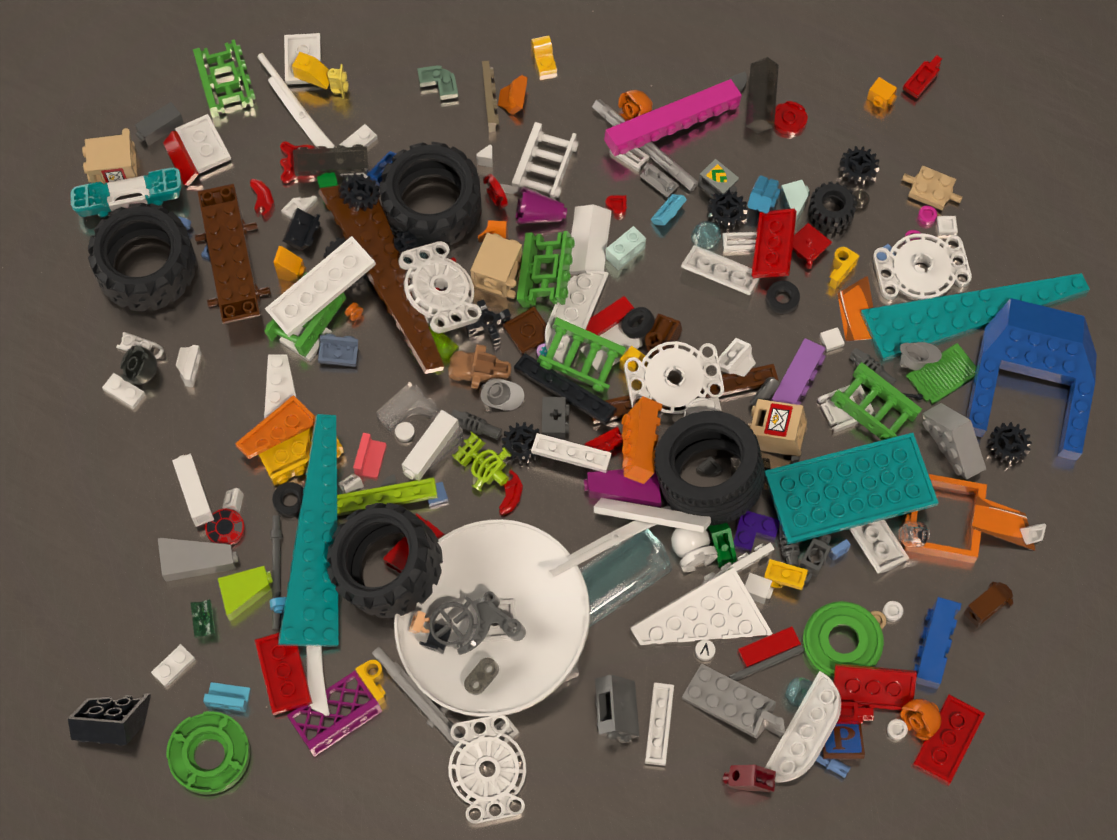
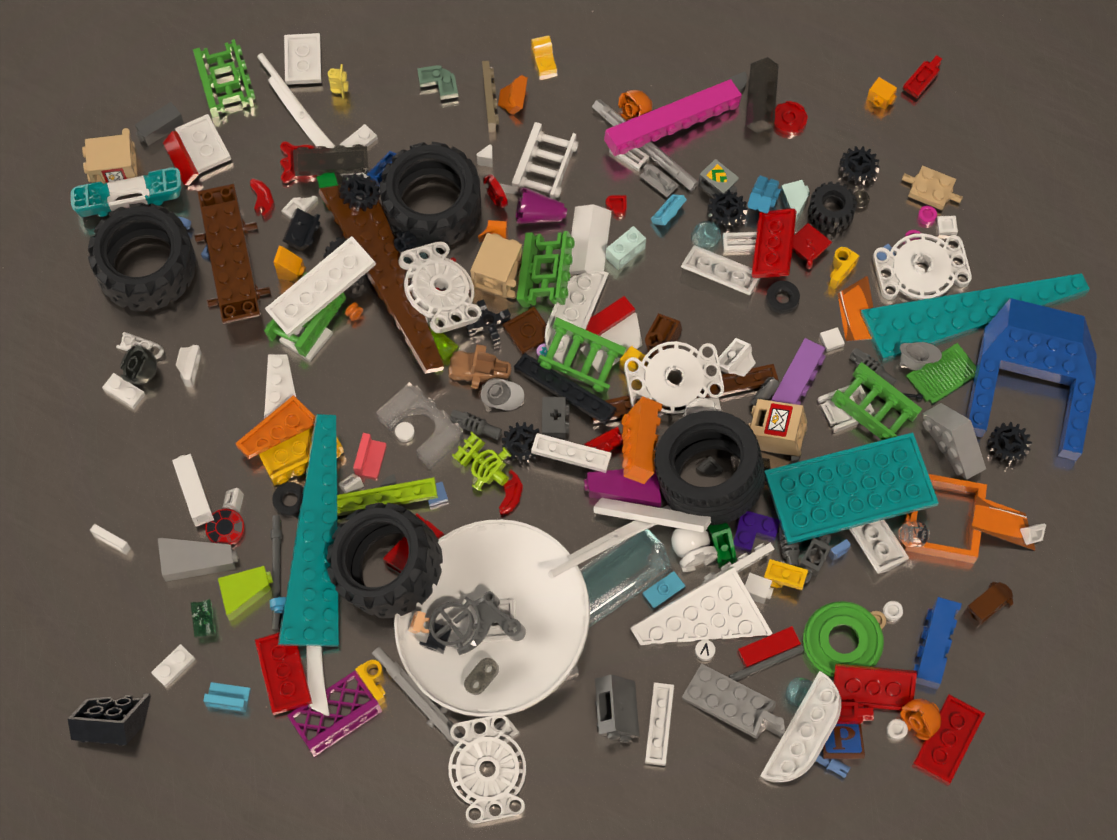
(110, 539): none -> white tile
(188, 737): bright green piece -> none
(311, 70): yellow slope -> none
(338, 350): sand blue bracket -> none
(429, 446): white brick -> none
(642, 329): black tyre -> none
(663, 590): none -> medium azure plate
(744, 778): dark red torso -> none

